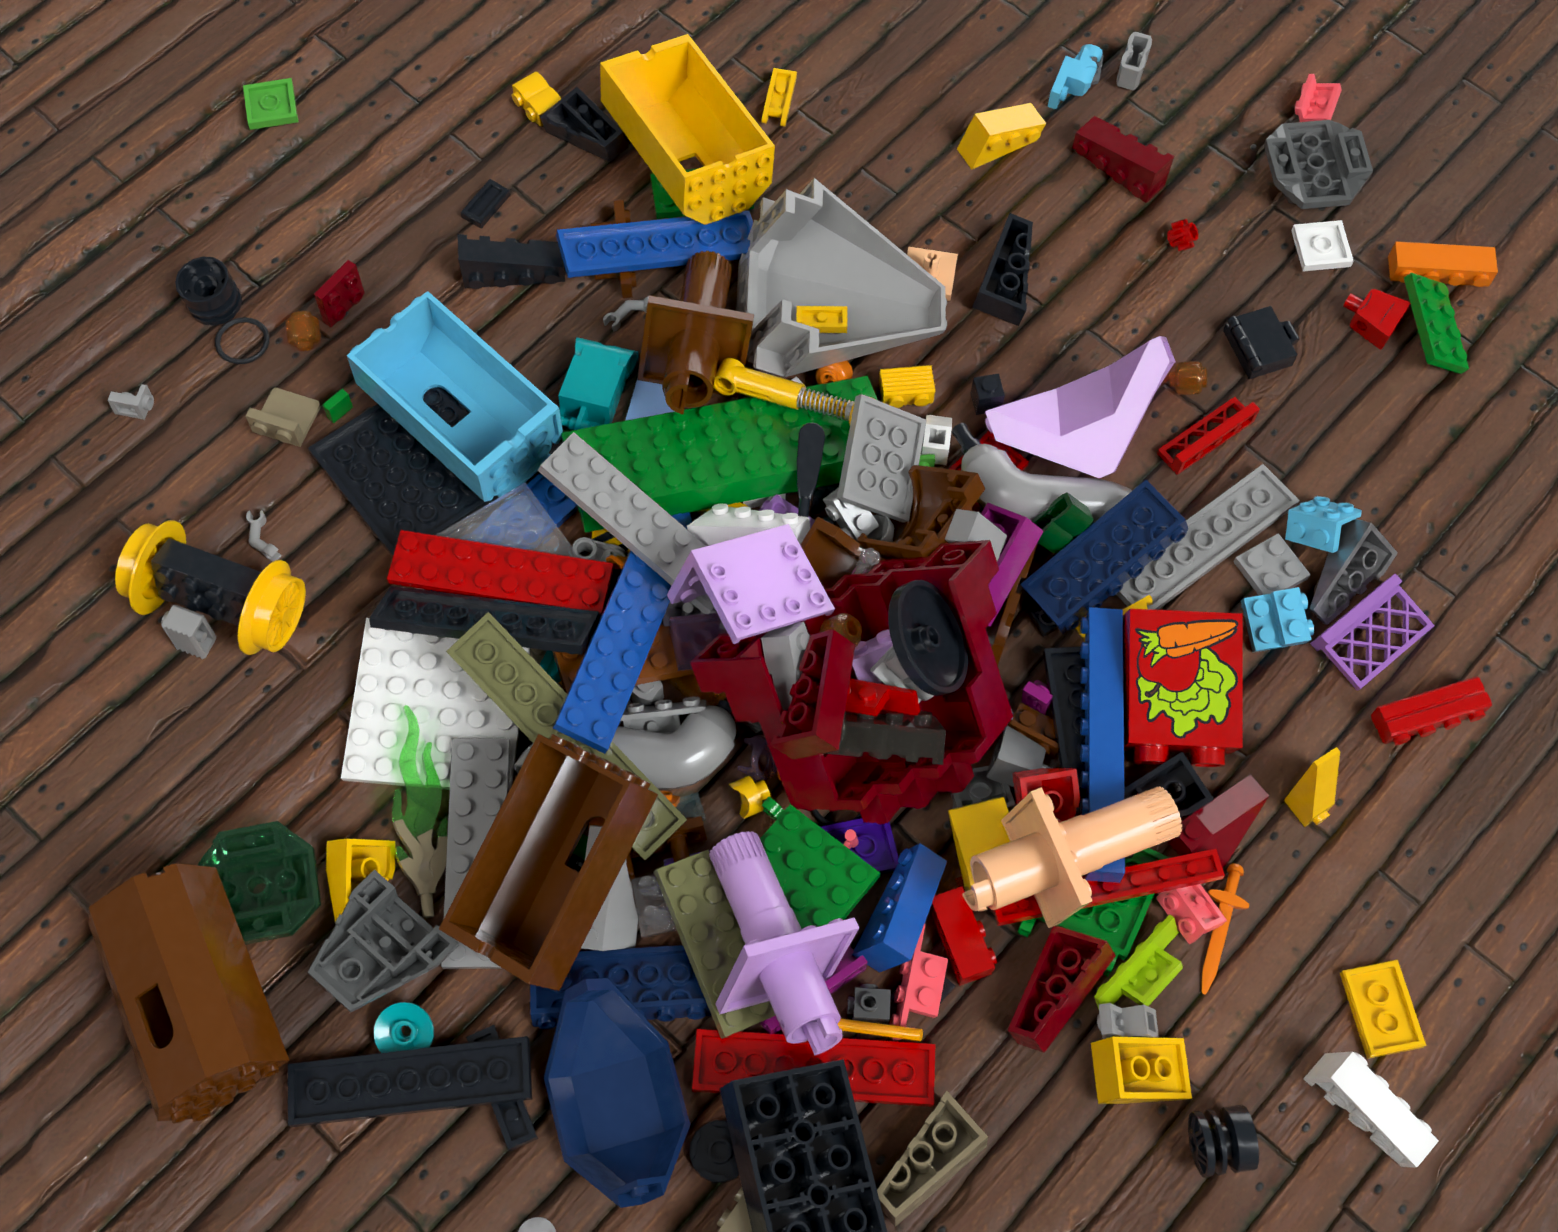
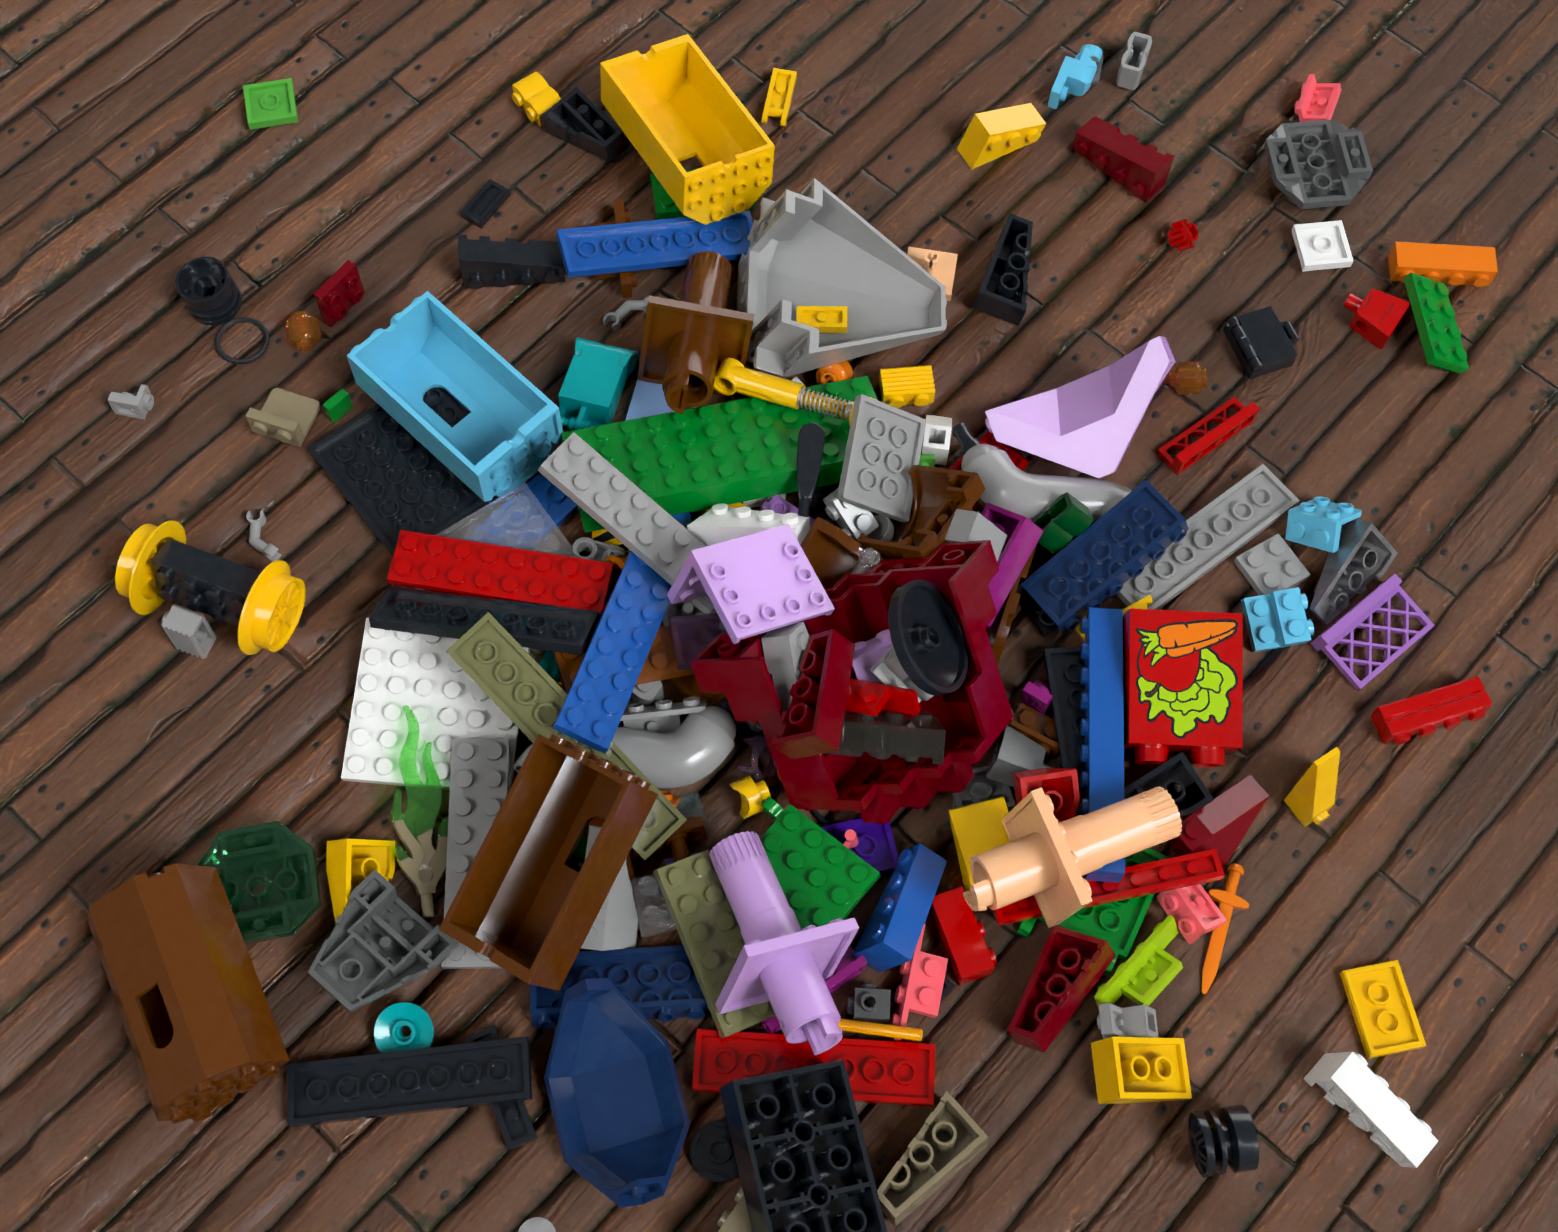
(845, 625): clear orange head -> none
(987, 393): black brick -> none

